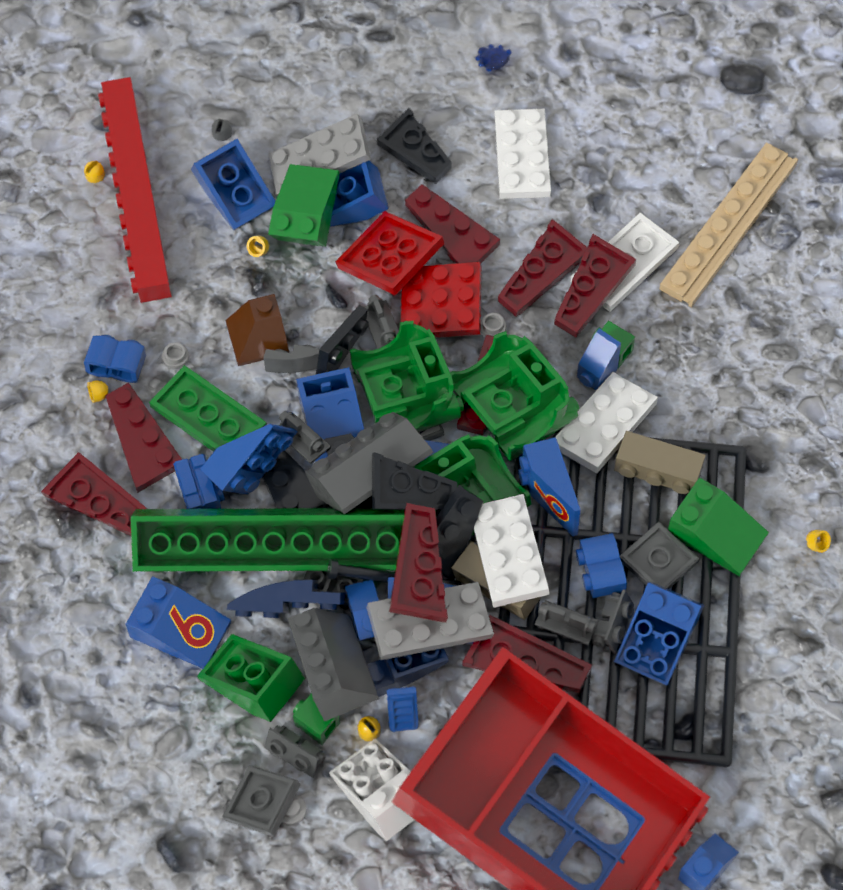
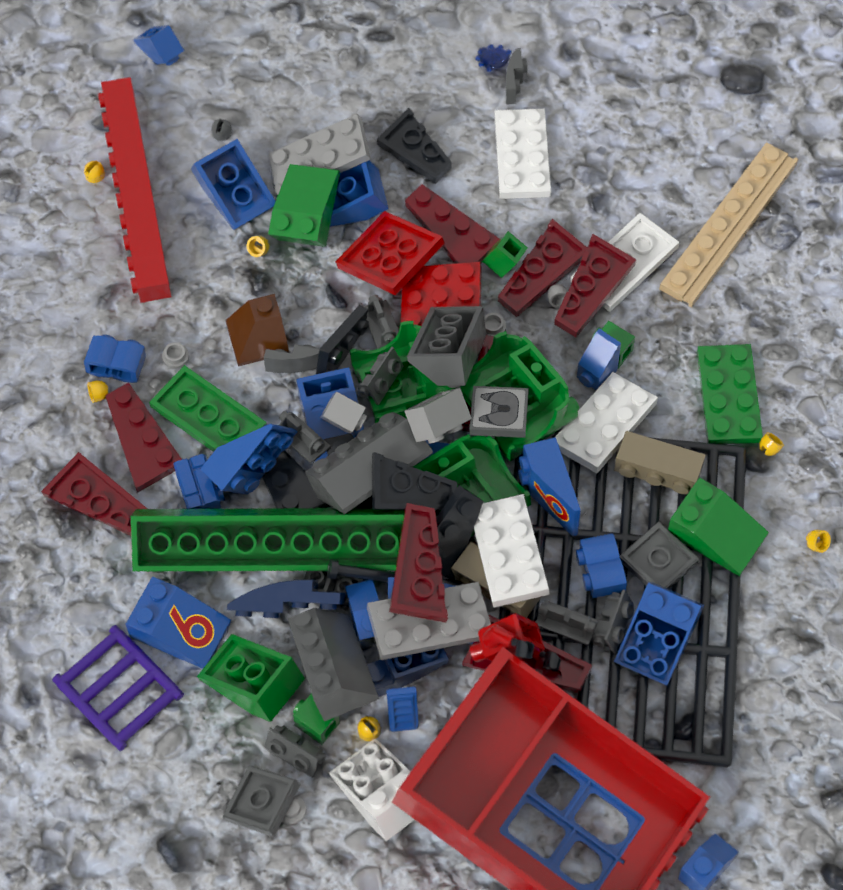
(100, 720): none -> dark purple bar
(160, 44): none -> blue slope
(344, 413): none -> light grey brick
(384, 374): none -> dark grey hinge
(438, 415): none -> light grey brick
(449, 344): none -> dark grey slope
(499, 411): none -> tile
(505, 254): none -> green brick
(514, 76): none -> dark grey slope
(517, 636): none -> red torso
(556, 295): none -> light grey hinge
(729, 394): none -> green plate
(771, 444): none -> yellow hinge

